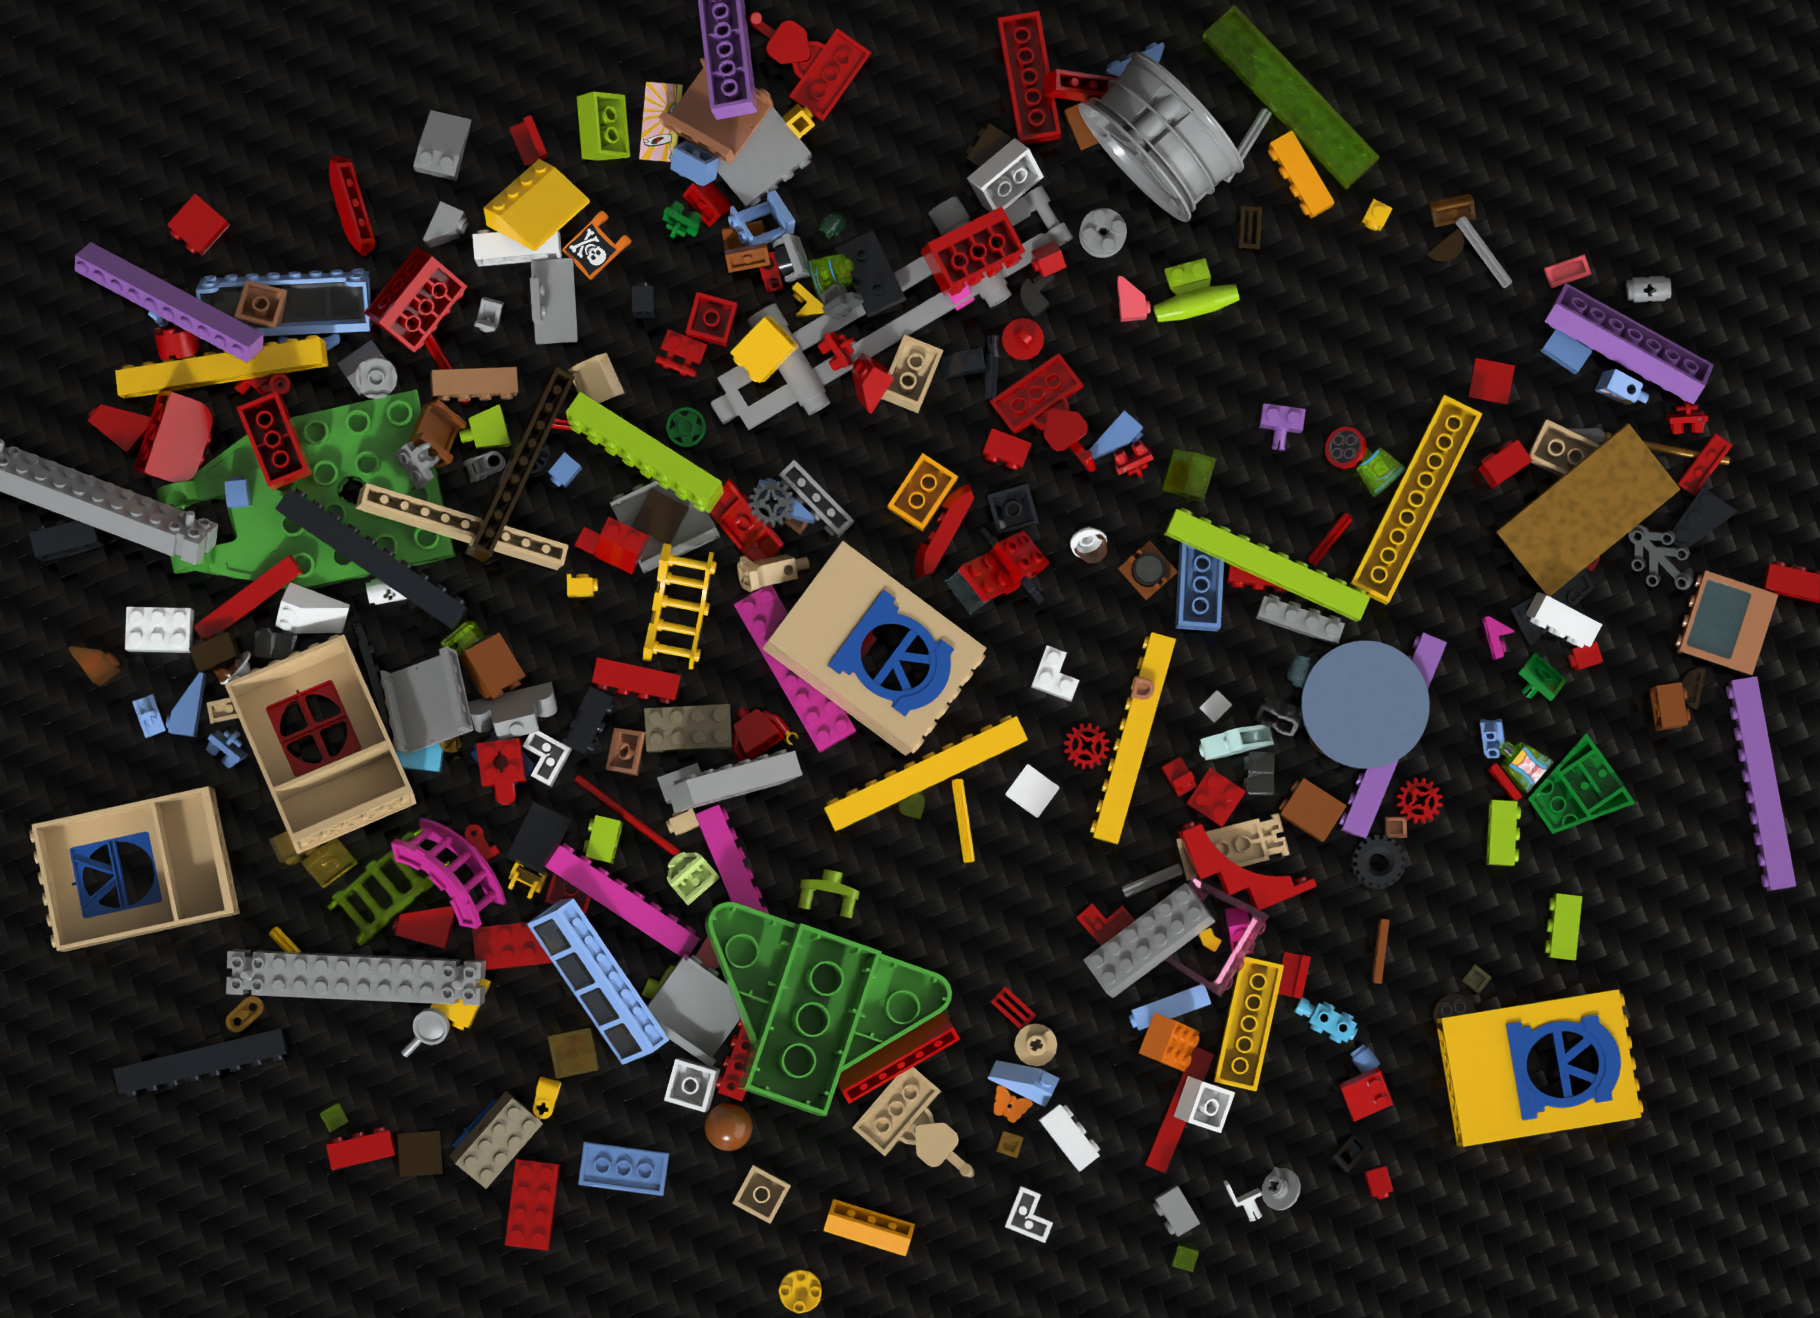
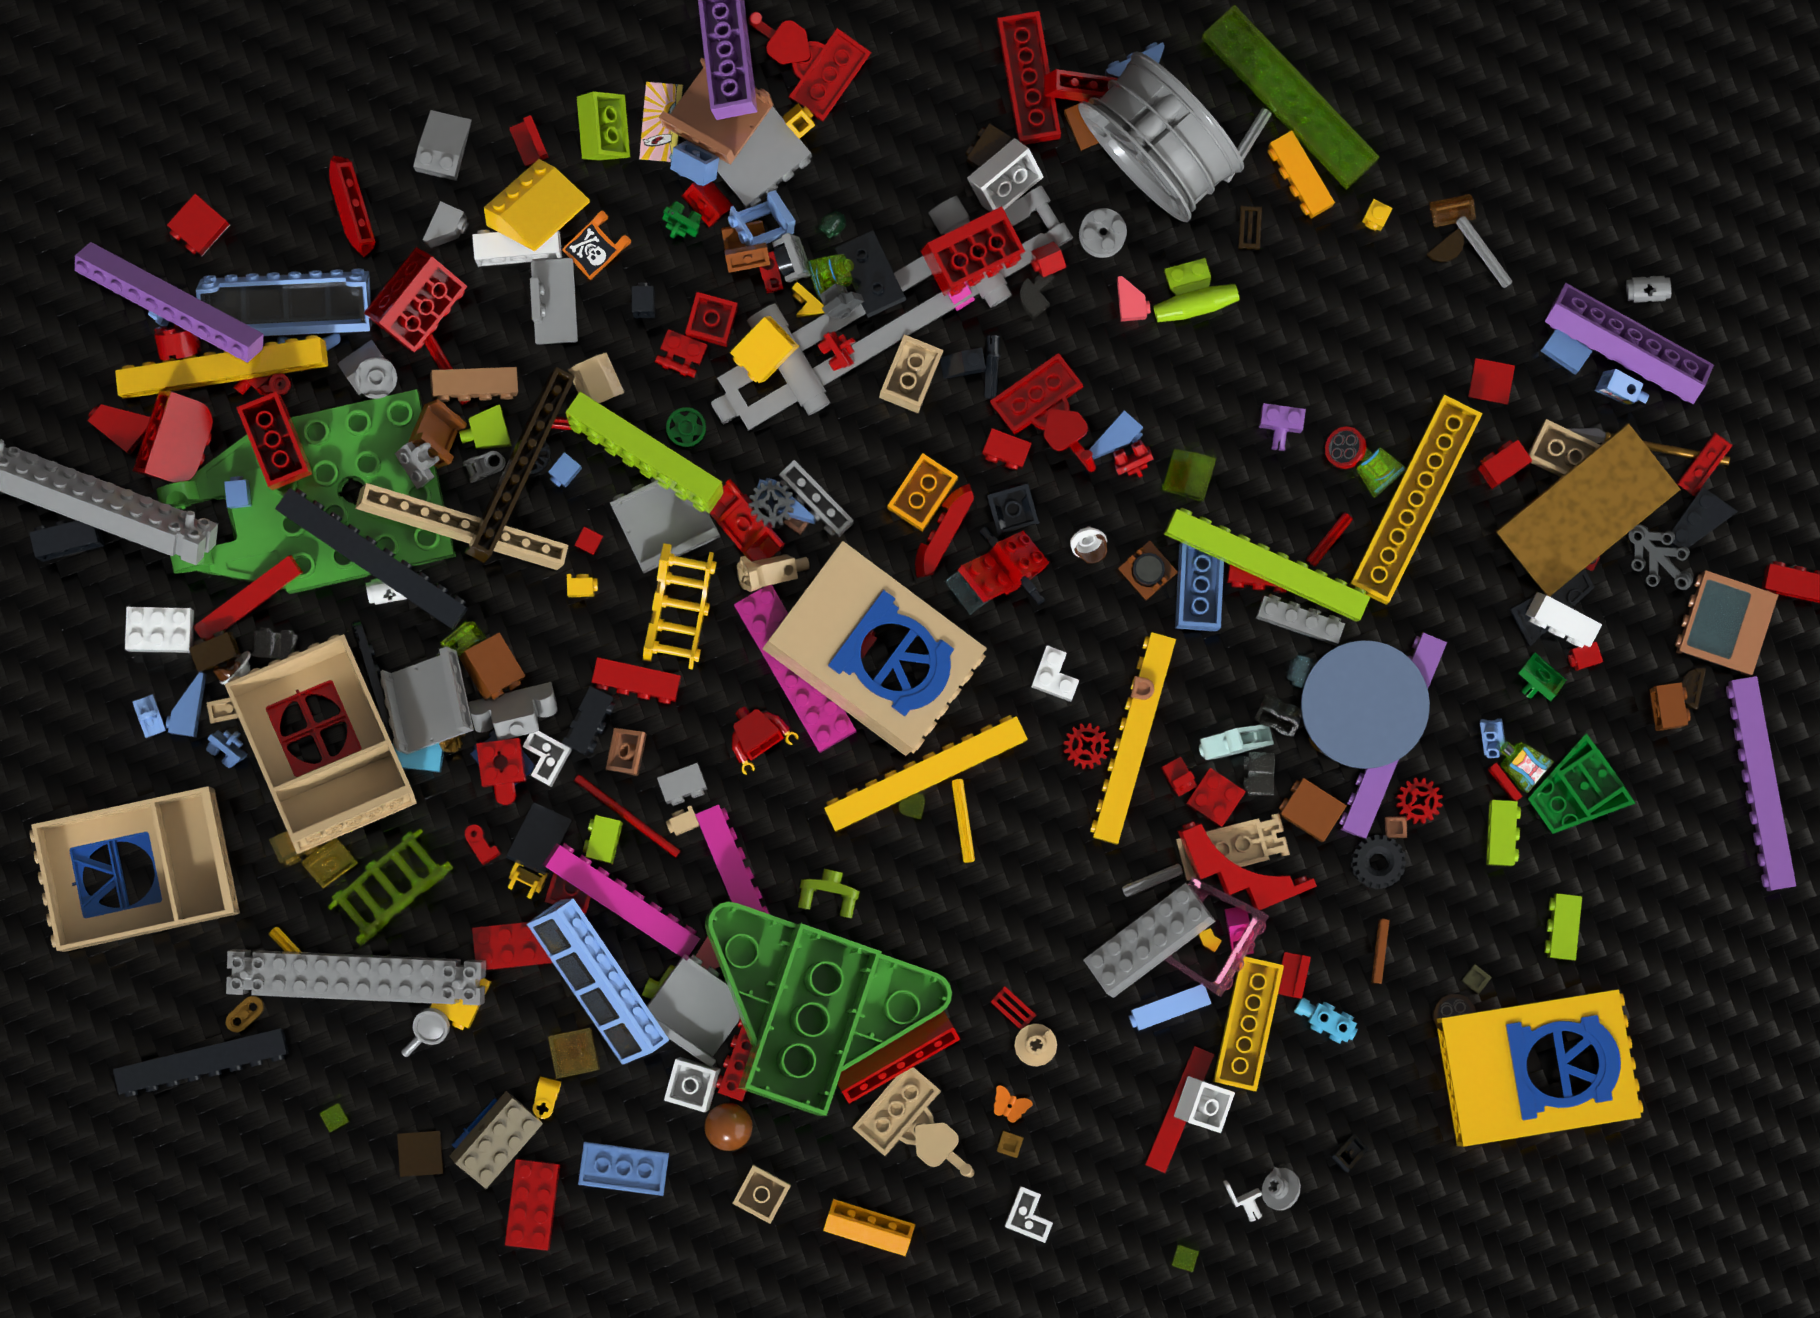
(96, 663): clear orange slope -> none
(261, 304): nougat slope -> none
(310, 612): white slope -> none
(361, 1148): red brick -> none
(427, 926): red slope -> none
(443, 875): dark pink fence -> none
(489, 314): light grey bracket -> none
(621, 545): red slope -> none
(660, 517): dark brown tile -> none
(688, 728): dark tan brick -> none
(690, 875): yellowish green slope -> none
(734, 780): light grey brick -> none
(800, 1291): yellow dish -> none
(870, 381): red slope -> none
(1022, 339): red tile -> none
(1025, 1080): light blue slope -> none
(1032, 791): white sticker -> none
(1070, 1136): white brick -> none
(1102, 928): red plate -> none
(1169, 1042): orange brick -> none
(1176, 1211): light grey brick -> none
(1215, 706): white sticker -> none
(1364, 1059): medium blue brick -> none
(1366, 1094): red plate -> none
(1378, 1182): red brick -> none
(1493, 631): dark pink slope -> none
(1567, 271): coral tile -> none
(1696, 419): red hips -> none

